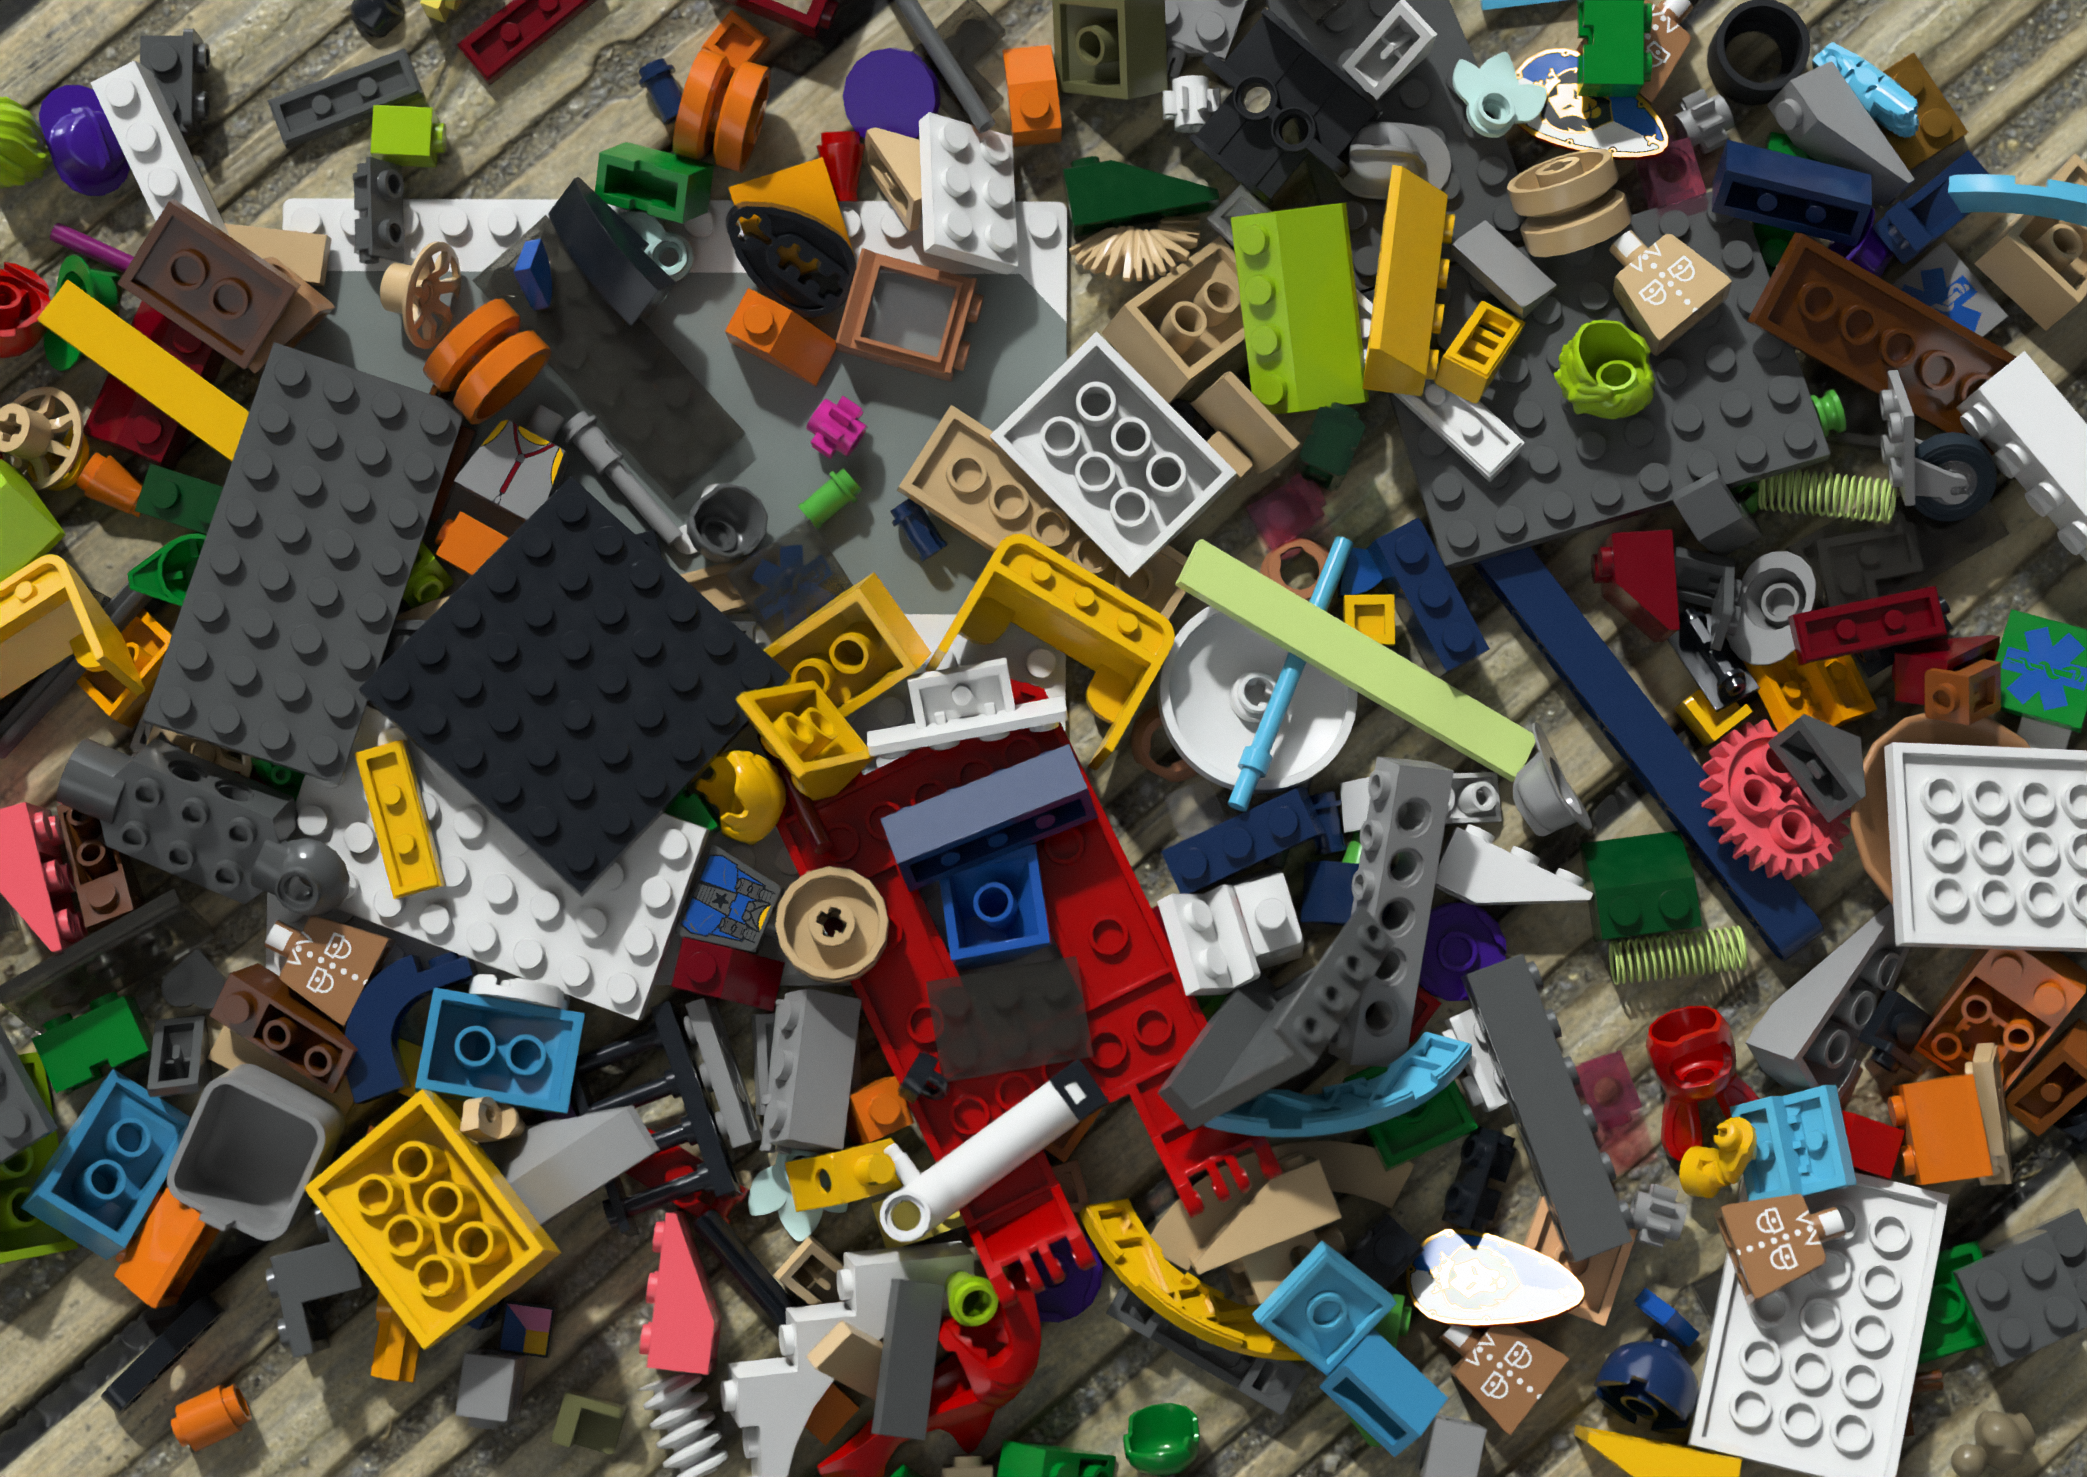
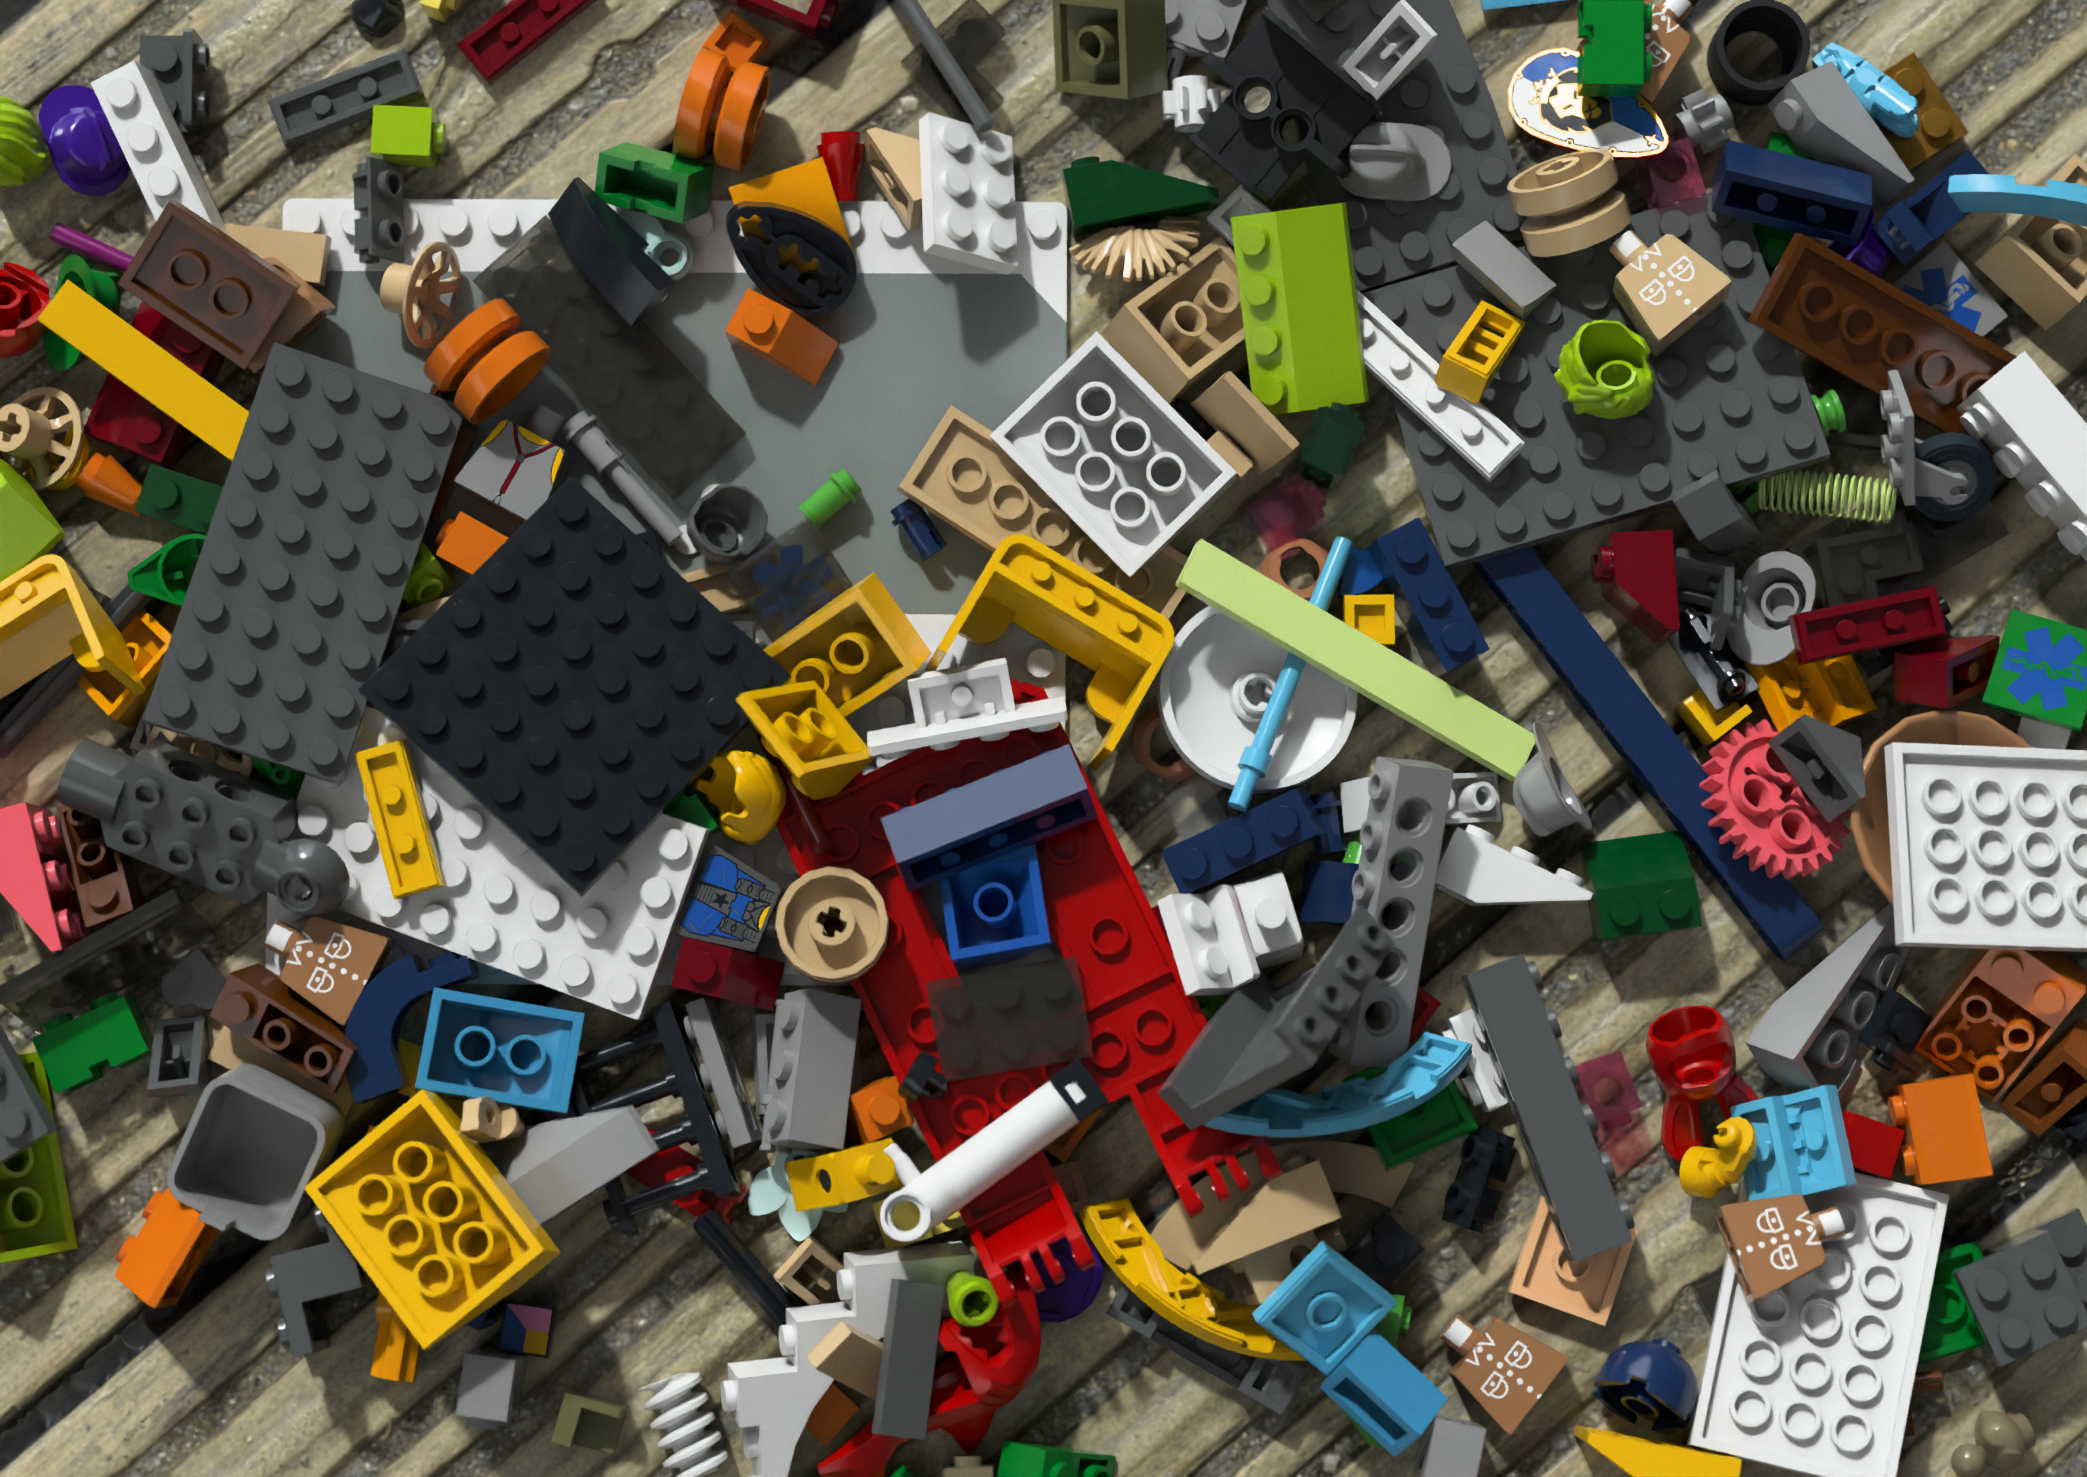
(108, 1166): dark azure slope -> none
(163, 1353): black beam -> none
(210, 1417): orange brick -> none
(520, 991): white tile -> none
(534, 274): blue tile -> none
(662, 87): dark blue pin -> none
(685, 1312): coral slope -> none
(836, 427): dark pink gear -> none
(890, 92): dark purple tile -> none
(909, 316): window -> none
(1032, 95): orange slope -> none
(1162, 1439): green hair -> none
(1407, 285): yellow slope -> none
(1456, 944): dark purple tile -> none
(1488, 1282): shield -> none
(1497, 91): light aqua plate -> none
(1657, 1215): light grey gear -> none
(1667, 1317): blue tile -> none
(1732, 949): yellowish green piece -> none
(1964, 694): dark orange bracket -> none
(1993, 1110): tan hinge -> none

